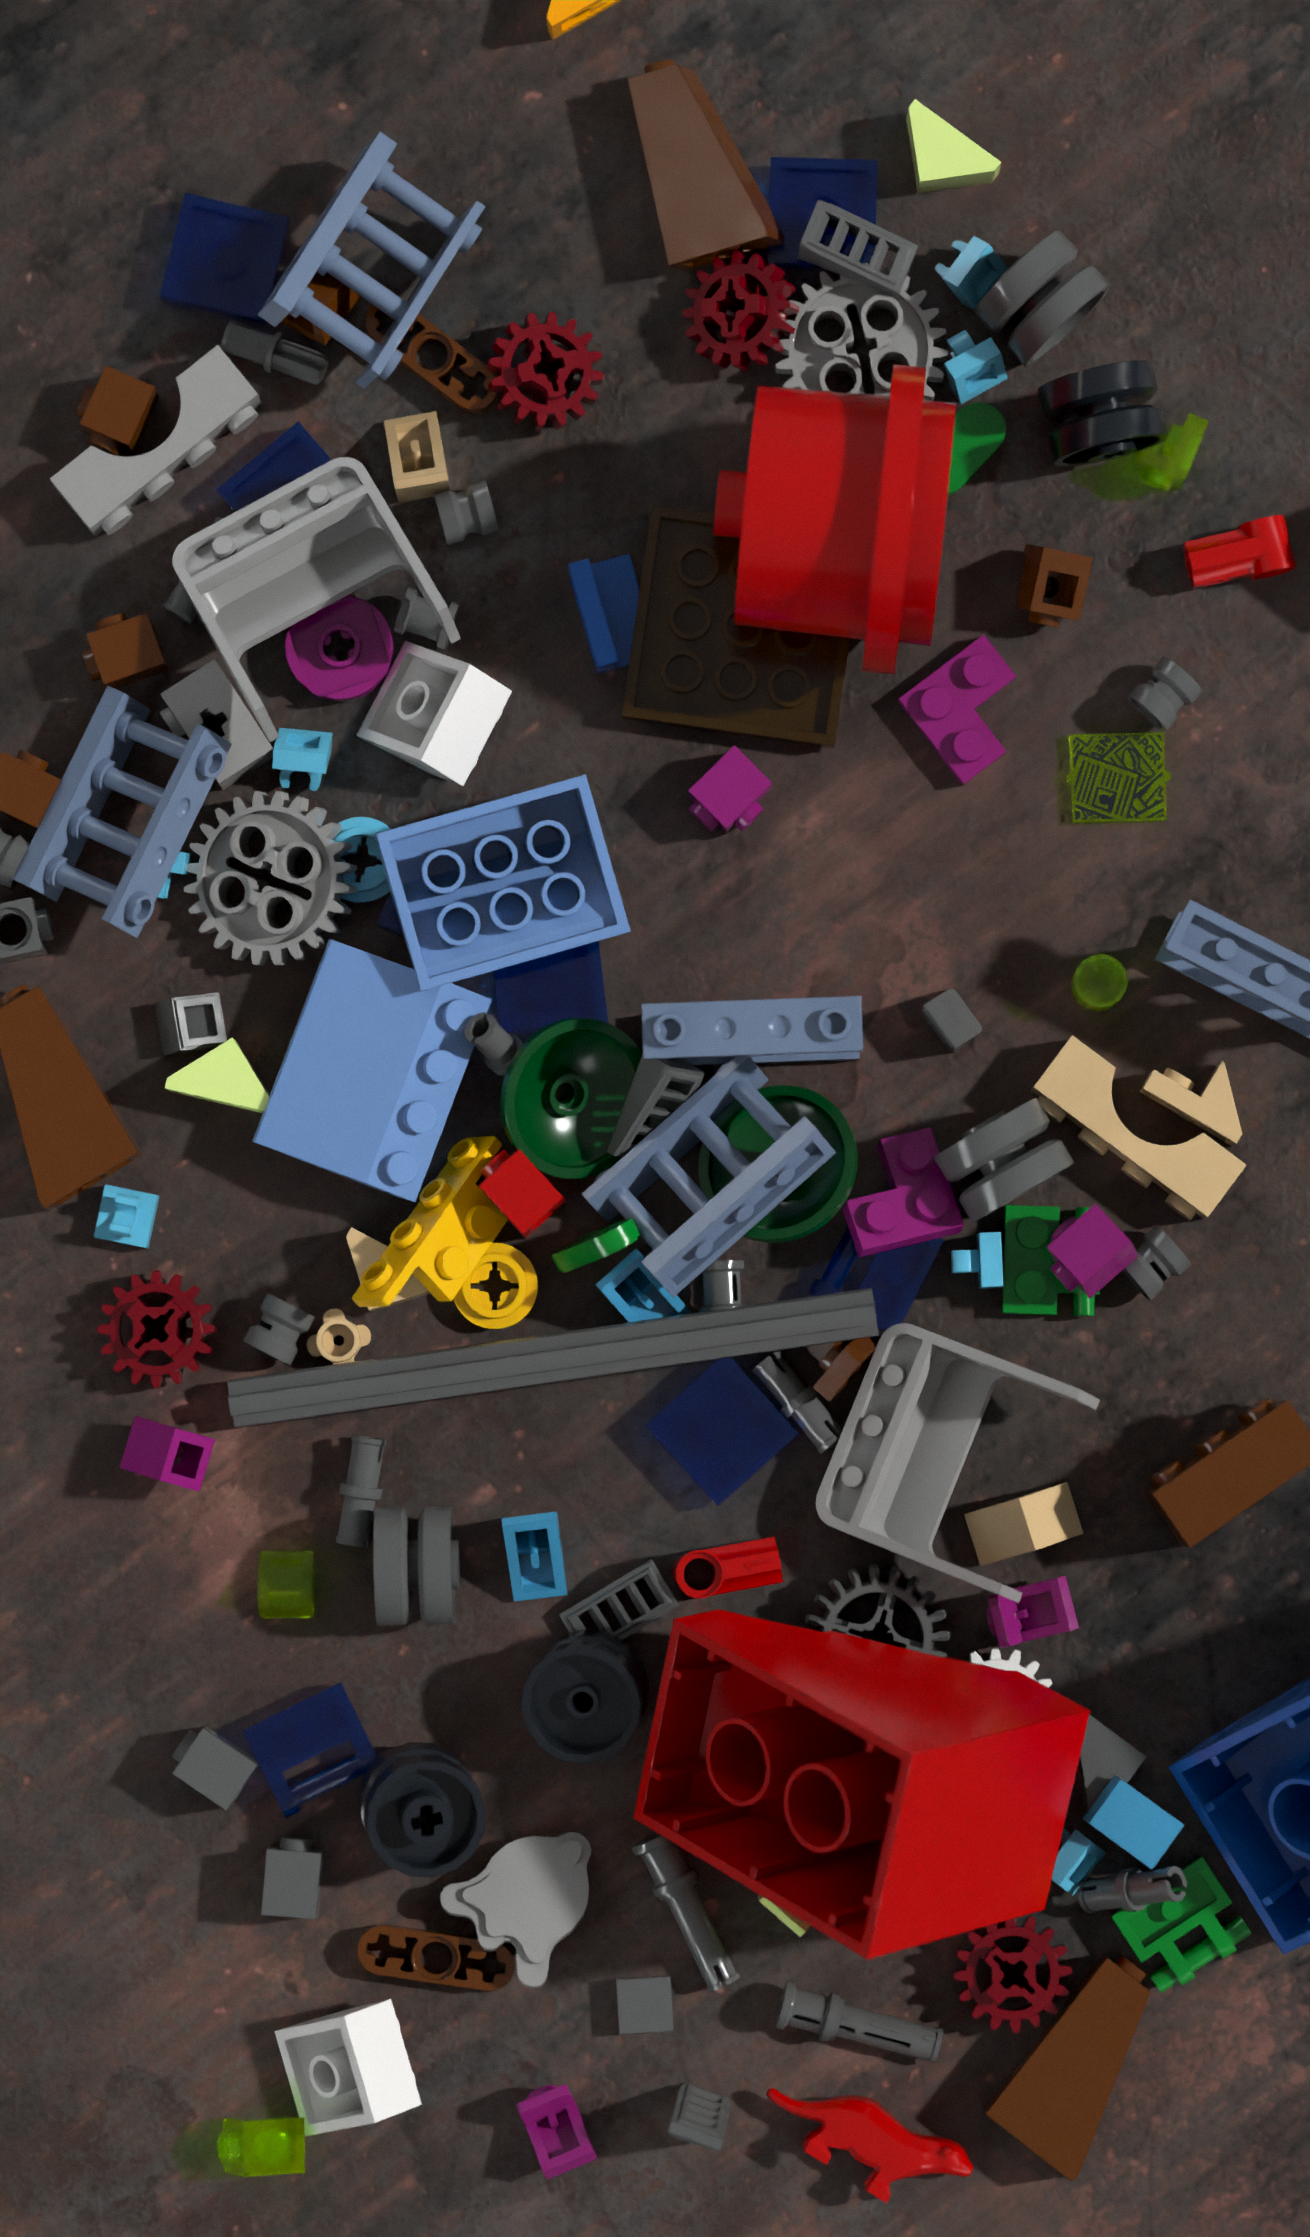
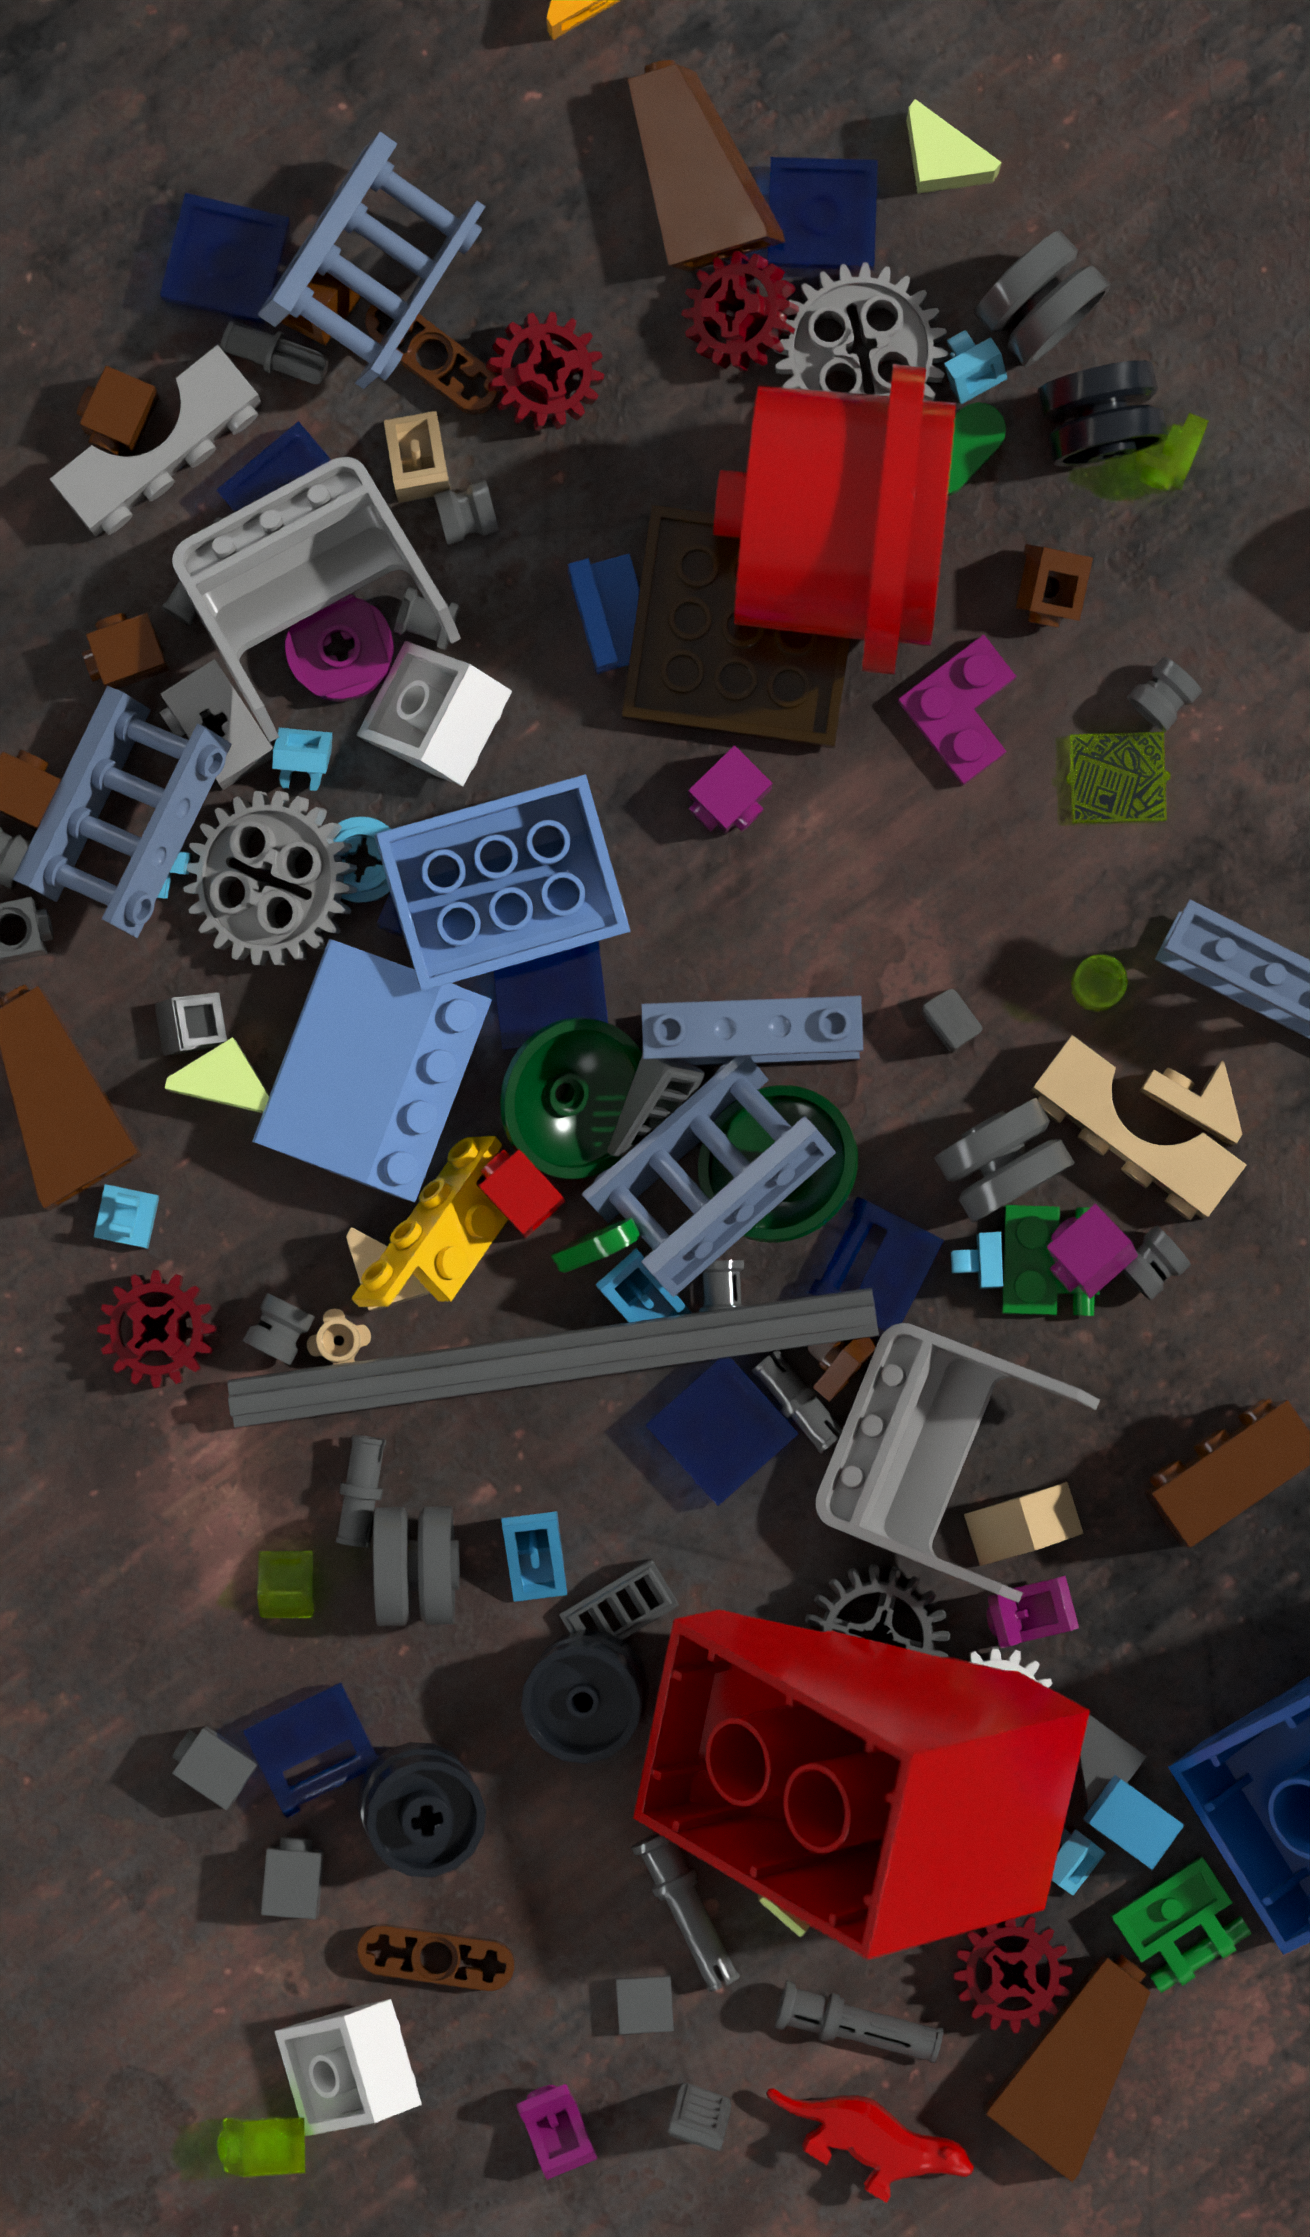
(167, 1453): magenta brick -> none
(492, 1041): dark grey pin -> none
(513, 1304): yellow gear -> none
(528, 1898): light grey tile -> none
(733, 1567): red piece -> none
(847, 223): dark grey slope -> none
(917, 1205): magenta plate -> none
(973, 271): medium azure tile -> none
(1132, 1889): dark grey pin -> none
(1254, 550): red piece -> none

